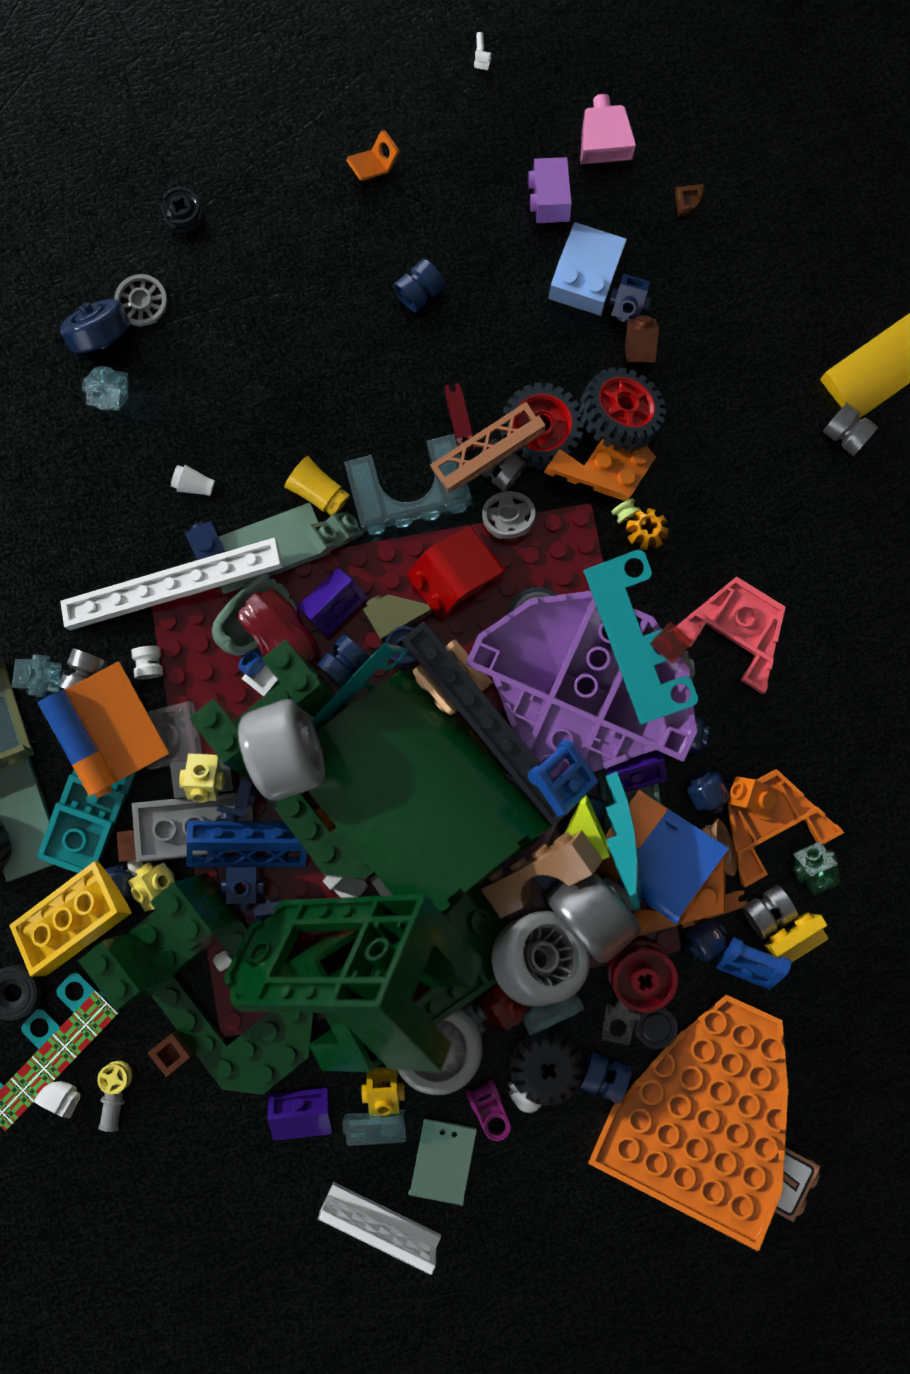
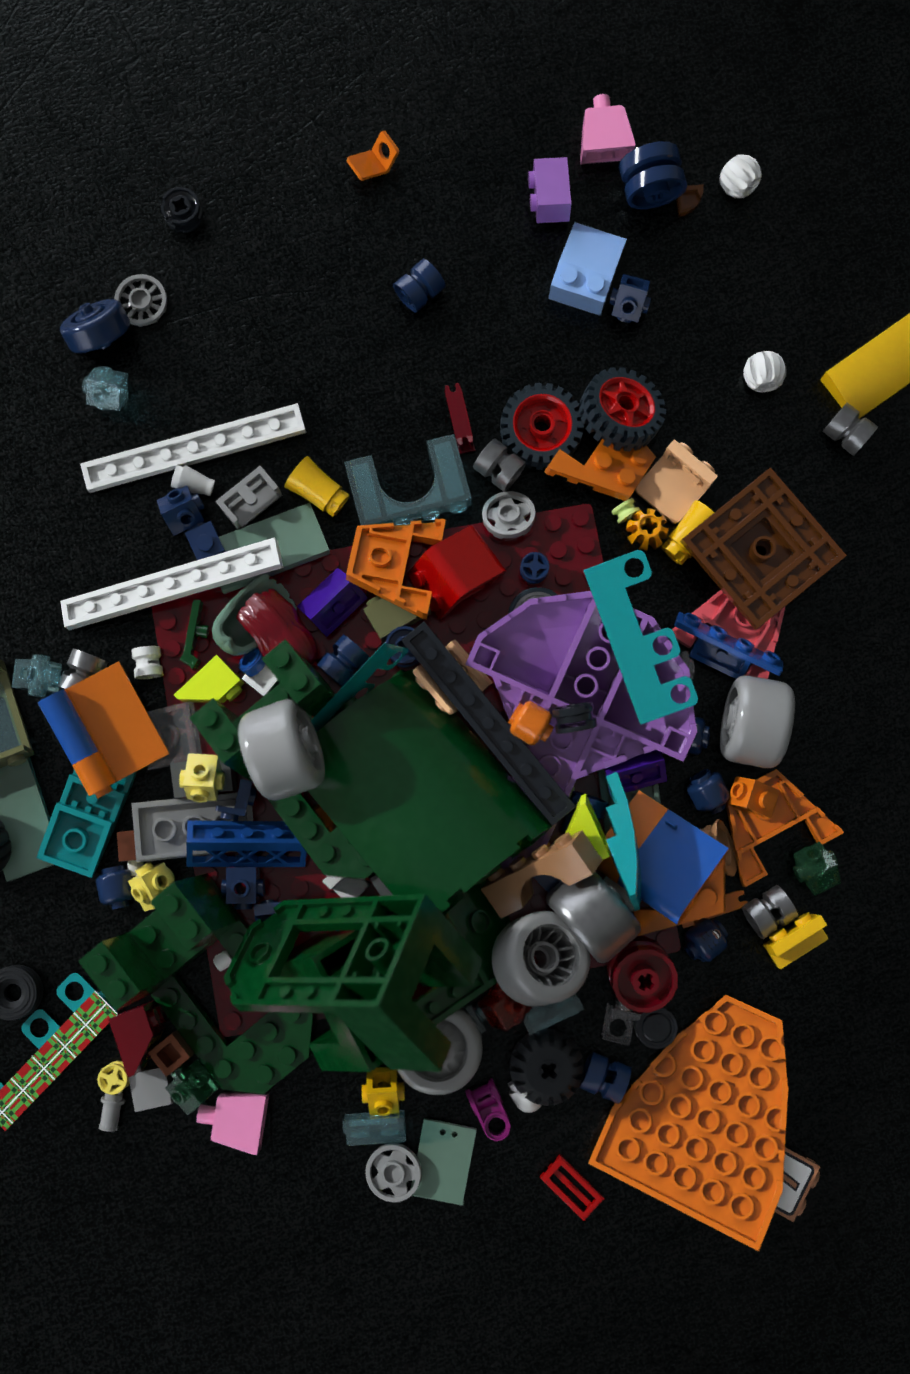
(58, 1098): white piece -> none
(69, 920): yellow slope -> none
(138, 1033): none -> dark red slope
(149, 1089): none -> light grey piece
(181, 509): none -> dark blue brick
(191, 1086): none -> clear green brick
(193, 448): none -> white plate
(194, 630): none -> dark green piece
(212, 681): none -> neon yellow slope
(237, 1120): none -> bright pink torso
(249, 498): none -> light grey window
(299, 1114): dark purple panel -> none
(333, 533): sand green slope -> none
(380, 1227): white fence -> none
(381, 559): none -> orange wing
(393, 1172): none -> light grey wheel
(482, 58): white hand -> none
(491, 453): nougat fence -> none
(531, 723): none -> orange head
(534, 561): none -> dark blue wheel
(553, 1169): none -> red tile
(569, 785): blue plate -> none
(572, 714): none -> black wheel
(641, 339): copper brick -> none
(653, 175): none -> dark blue wheel
(671, 642): clear red tile -> none
(676, 482): none -> light nougat bracket
(694, 517): none -> yellow plant
(723, 651): none -> blue bracket
(740, 176): none -> white piece
(753, 964): blue plate -> none
(757, 722): none -> light grey wheel
(764, 371): none -> white piece
(777, 525): none -> reddish brown piece

